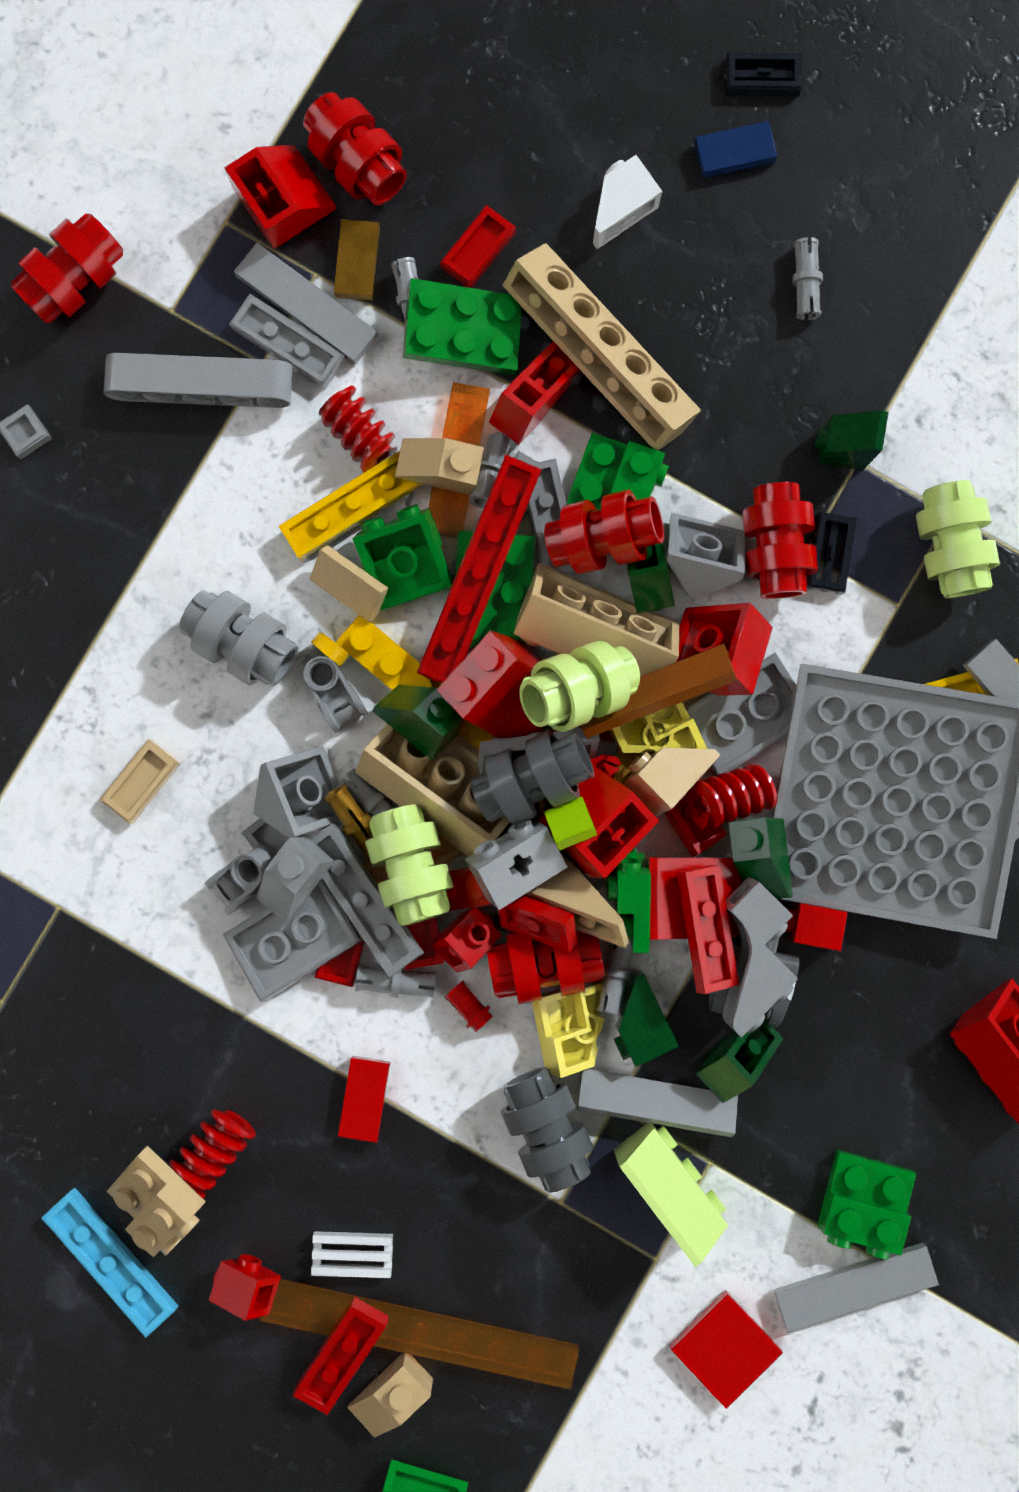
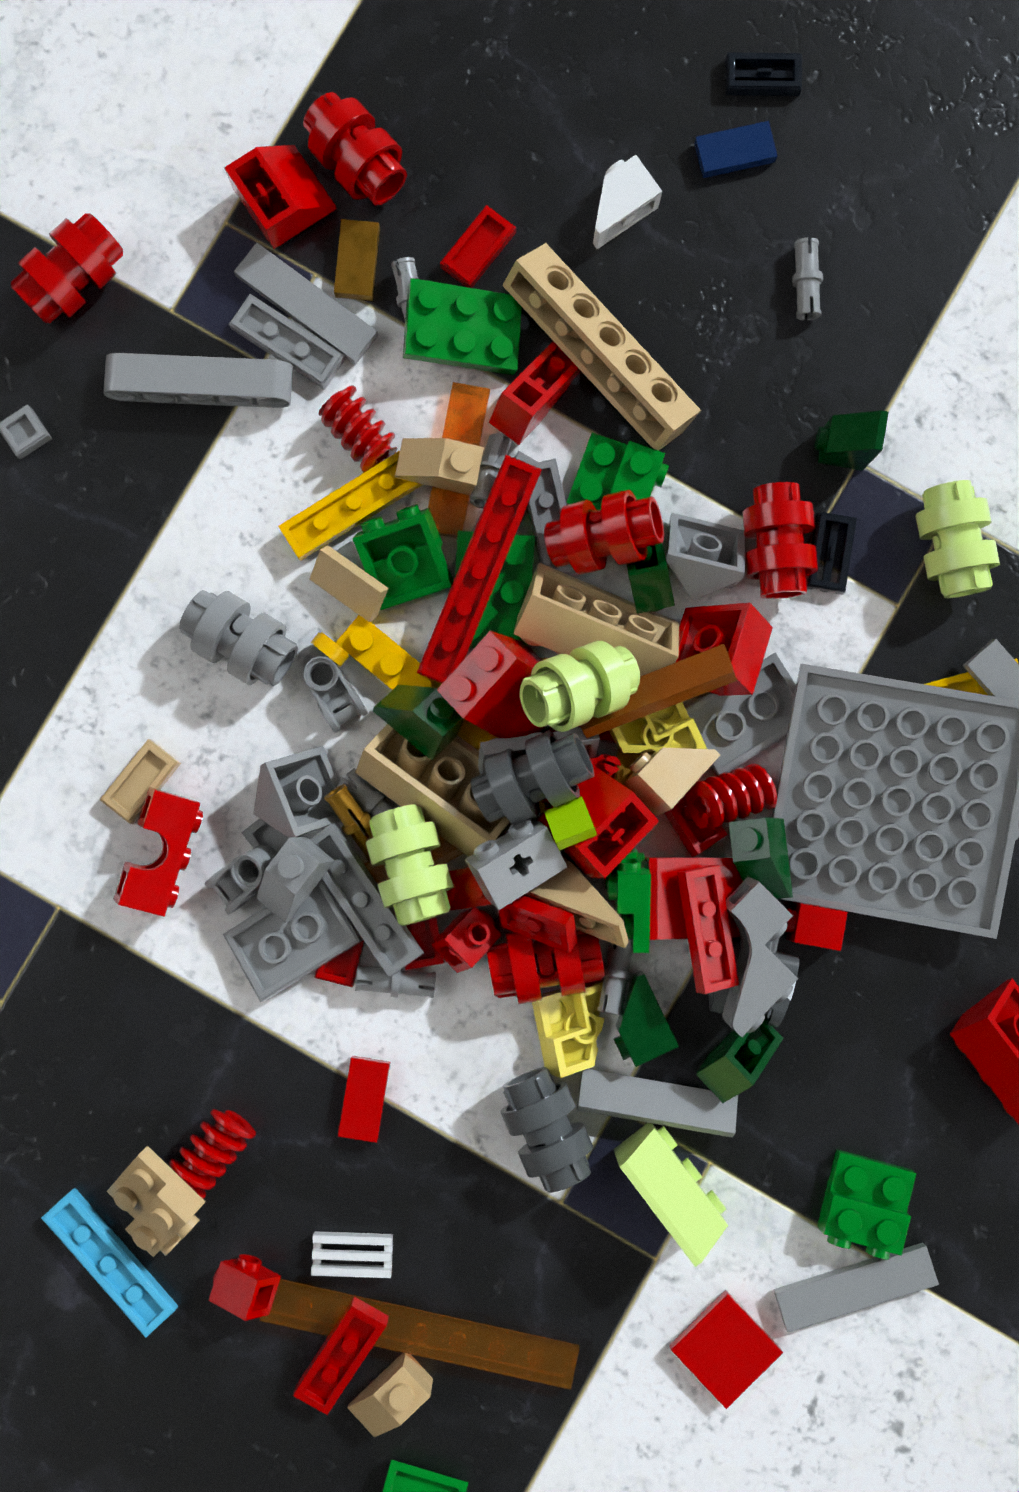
(153, 885): none -> red arch
(469, 1006): red pin -> none

